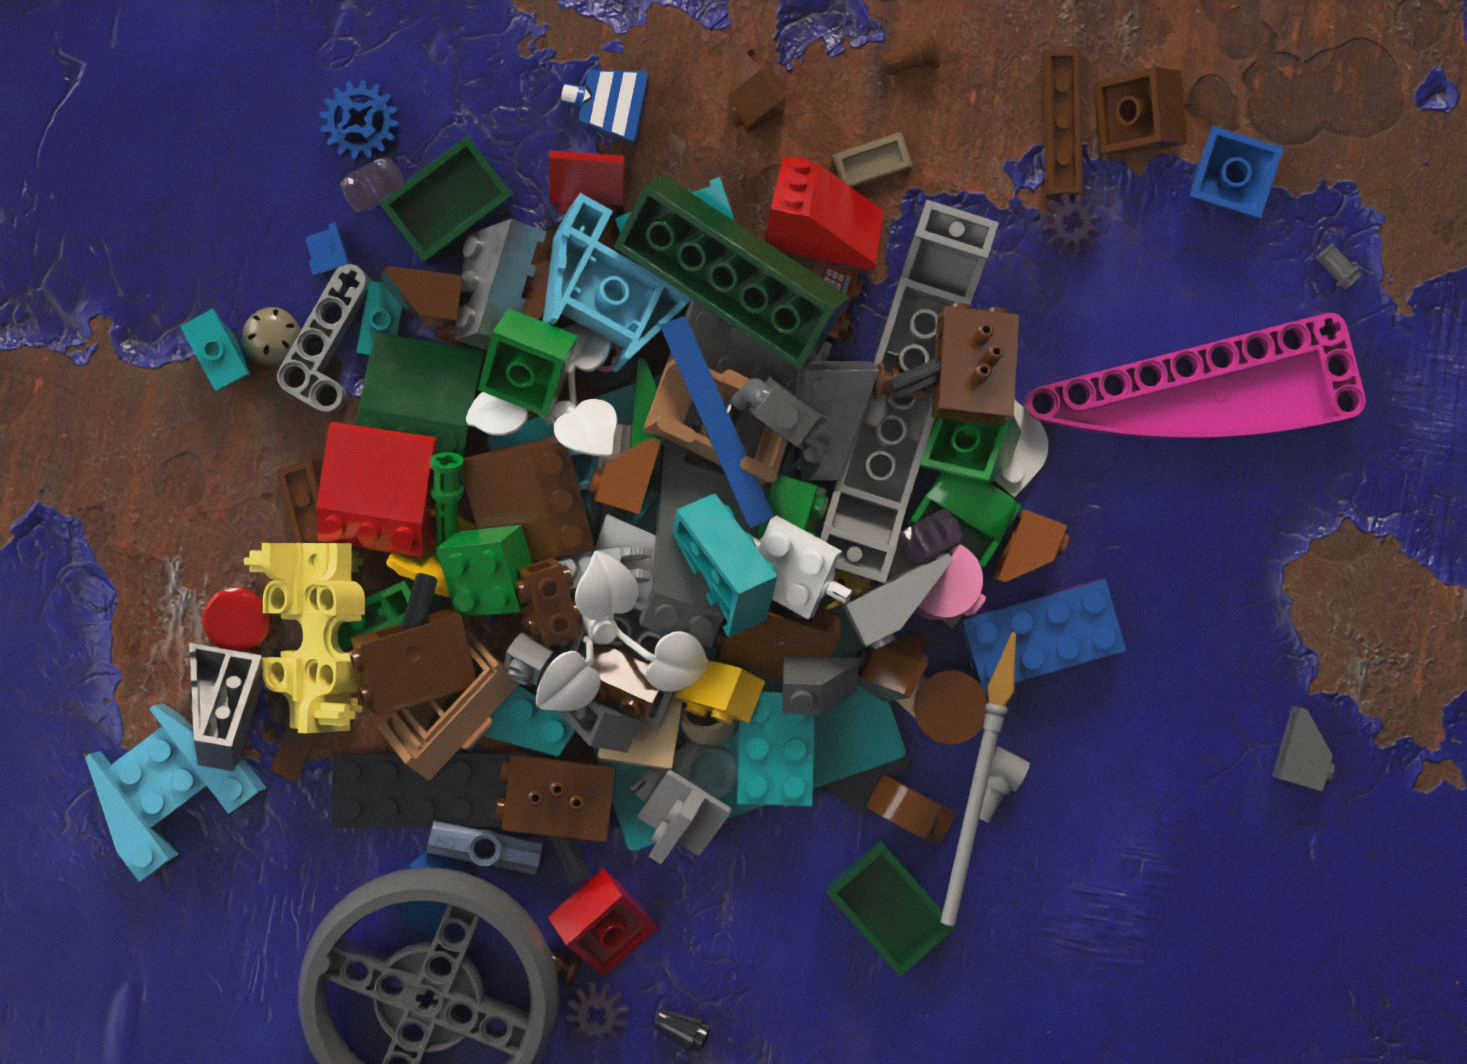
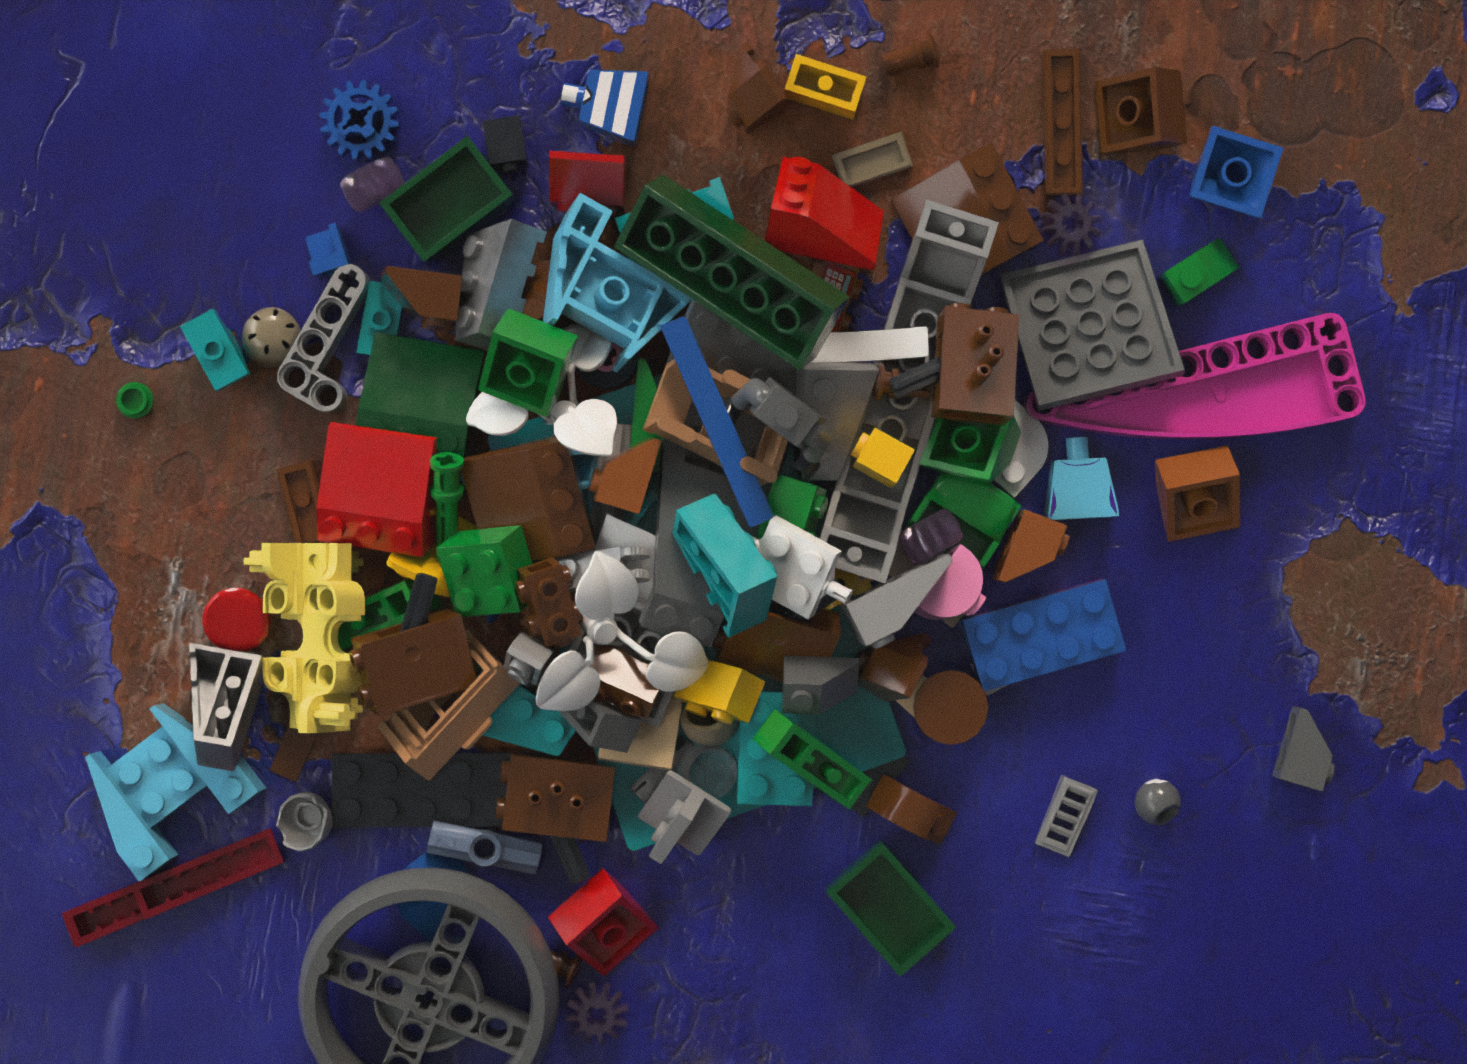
(135, 400): none -> green plate
(172, 887): none -> dark red slope
(304, 821): none -> light grey hair
(506, 144): none -> black brick
(683, 1029): black cone -> none
(811, 759): none -> green slope
(824, 86): none -> yellow brick
(874, 345): none -> white sticker
(881, 457): none -> yellow brick
(982, 188): none -> reddish brown slope
(1000, 692): light grey piece -> none
(1005, 775): light grey pin -> none
(1079, 485): none -> medium azure torso
(1083, 810): none -> light grey slope
(1091, 325): none -> dark grey plate
(1157, 802): none -> dark grey piece
(1198, 272): none -> green slope
(1198, 493): none -> dark orange slope
(1338, 266): dark grey pin -> none

